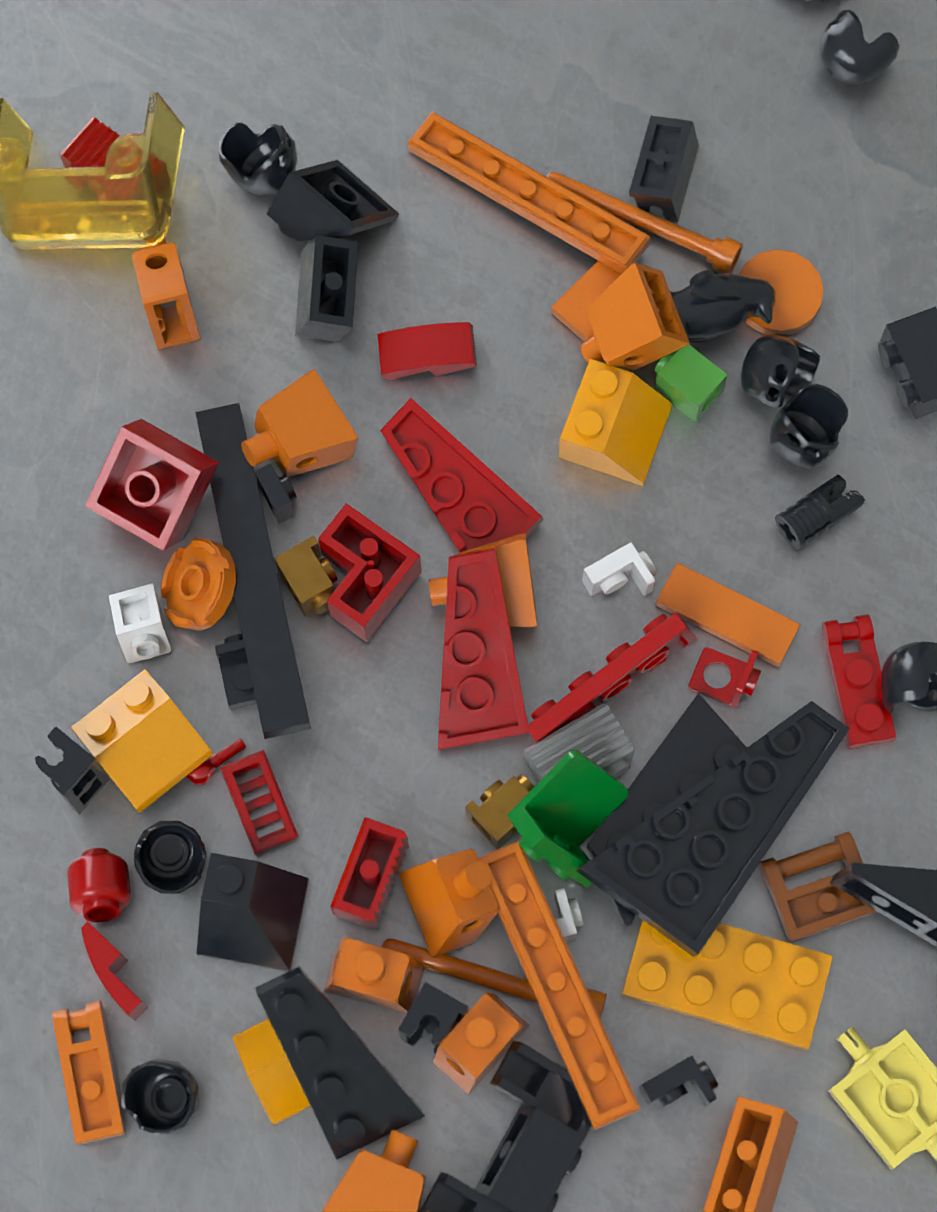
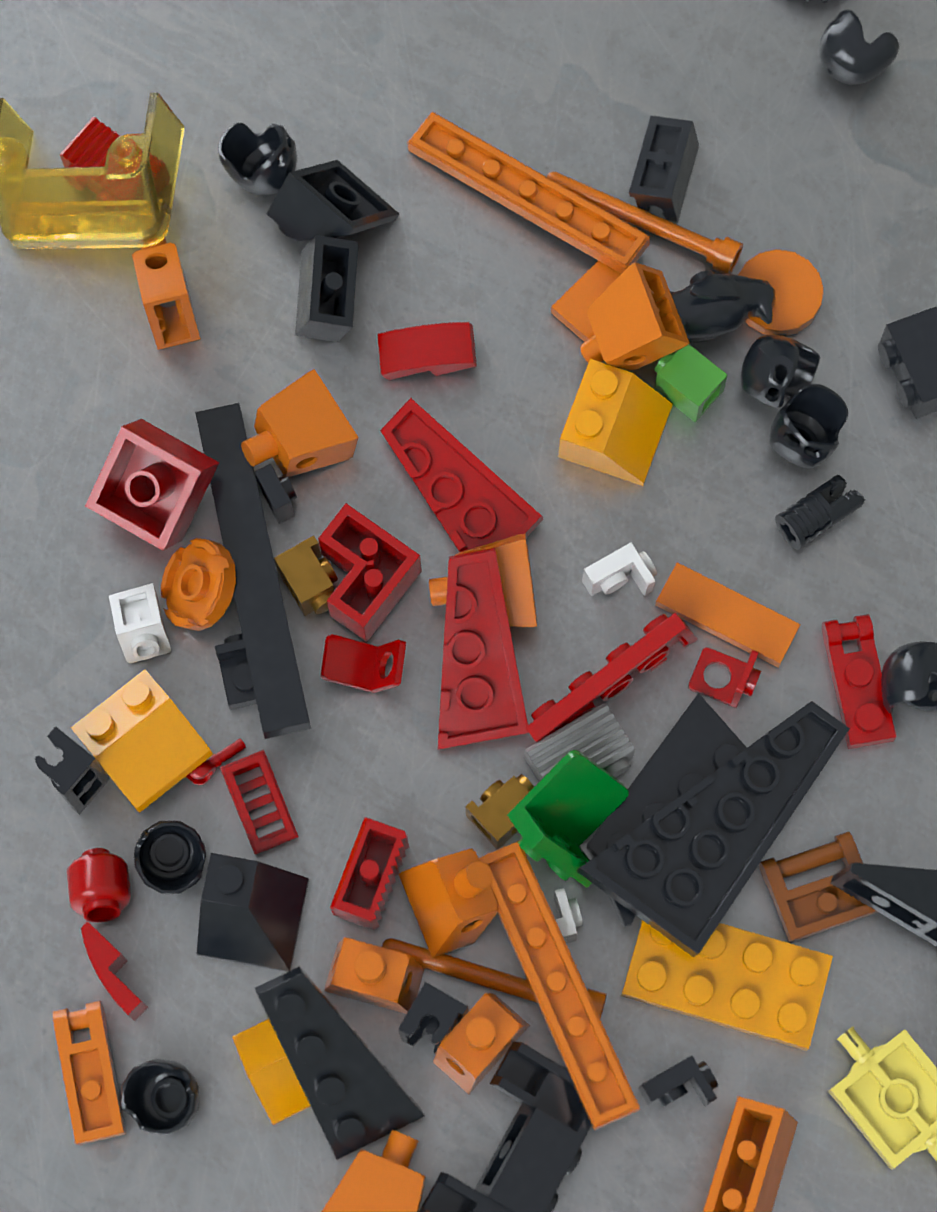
(362, 664): none -> red bracket

